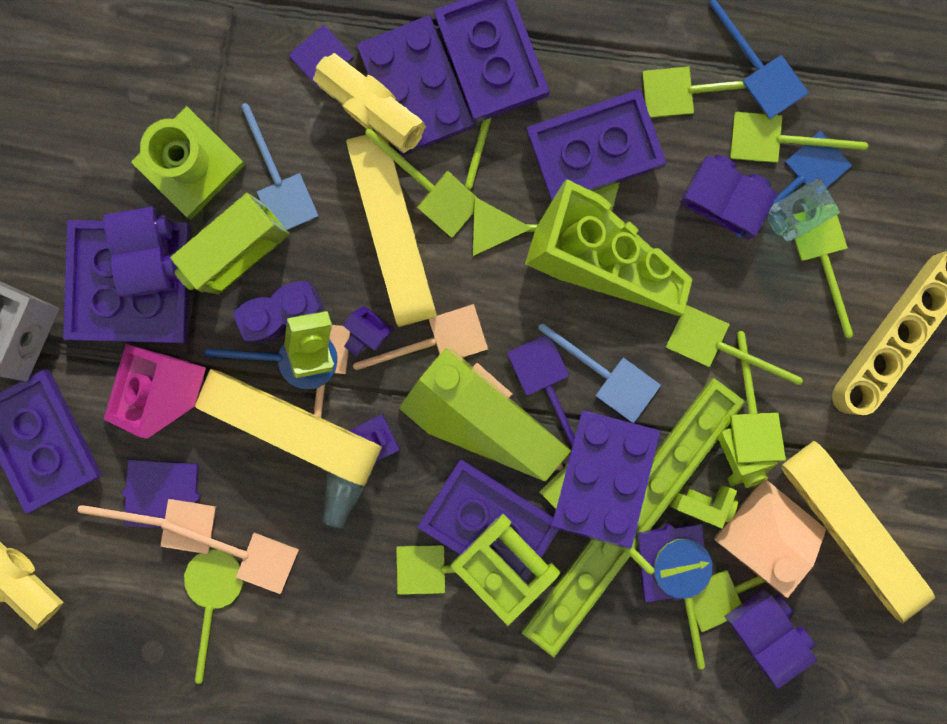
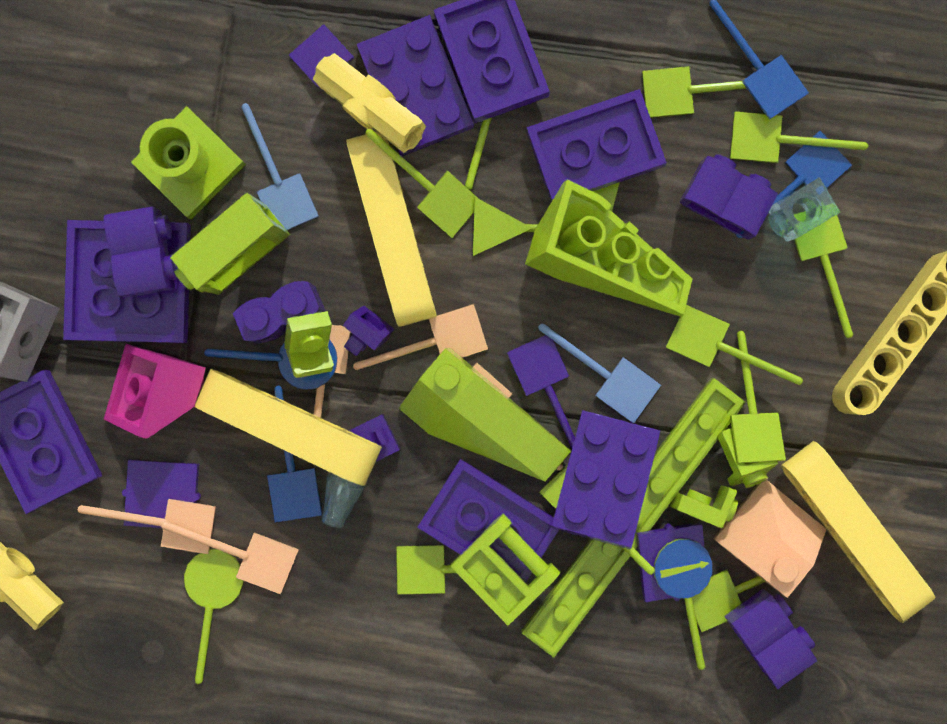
(293, 492): none -> blue piece

